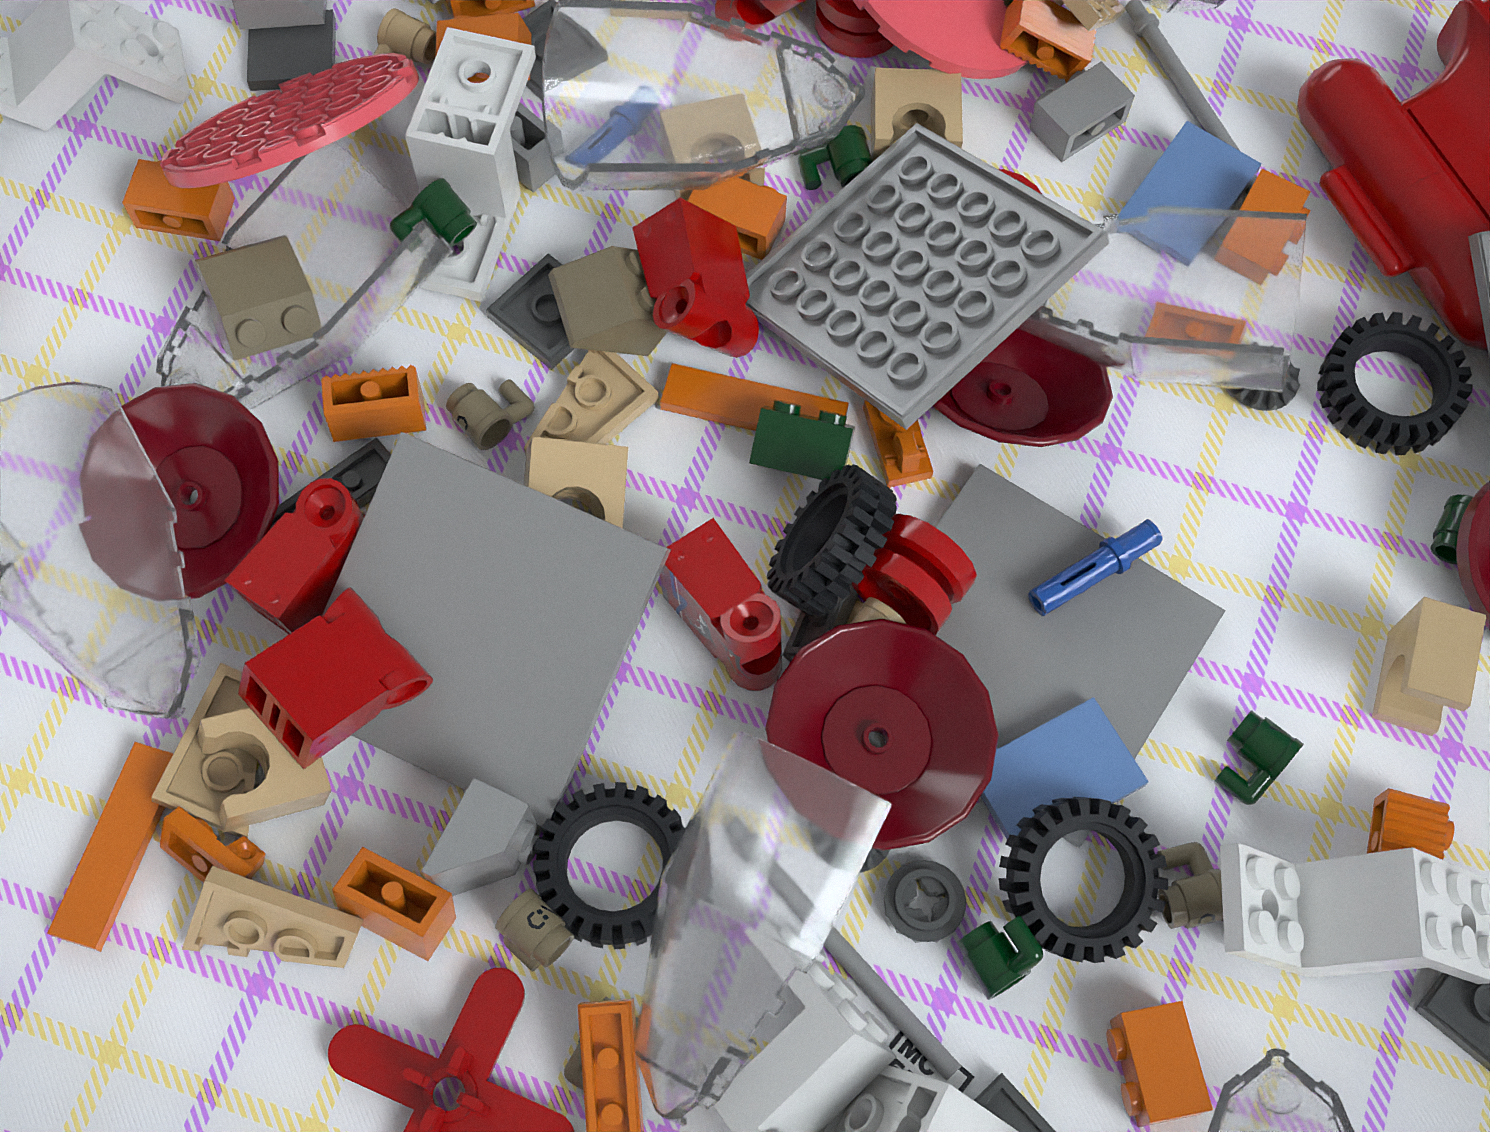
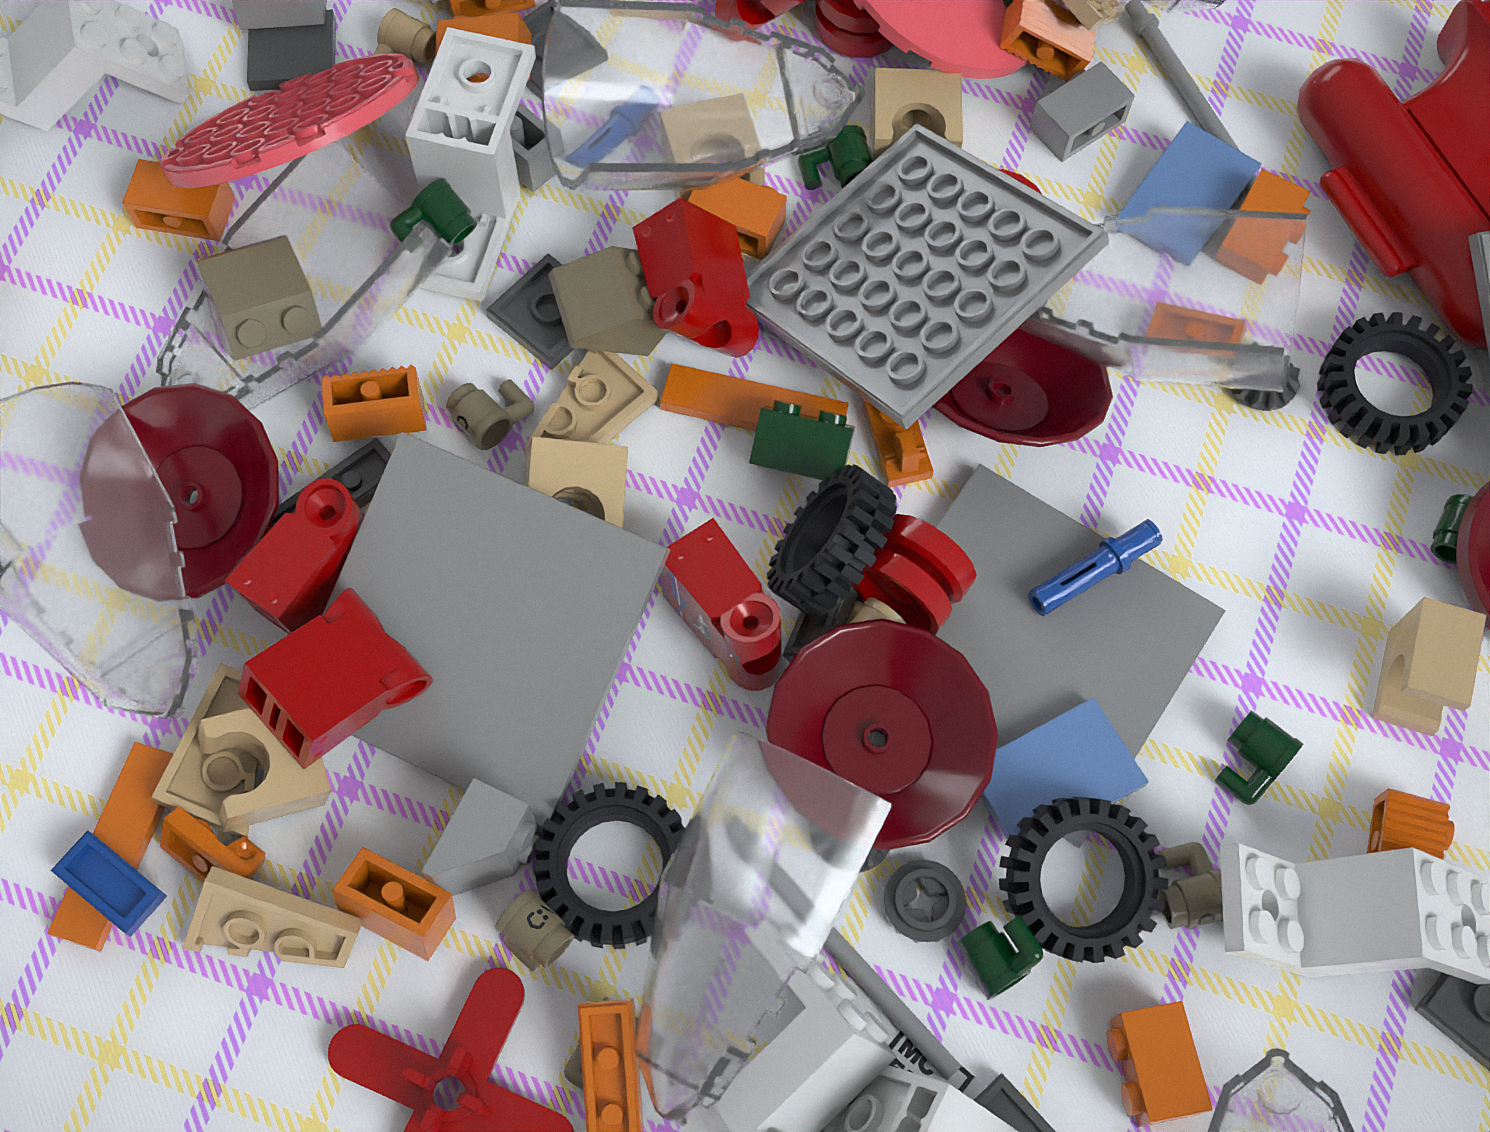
(109, 883): none -> blue tile

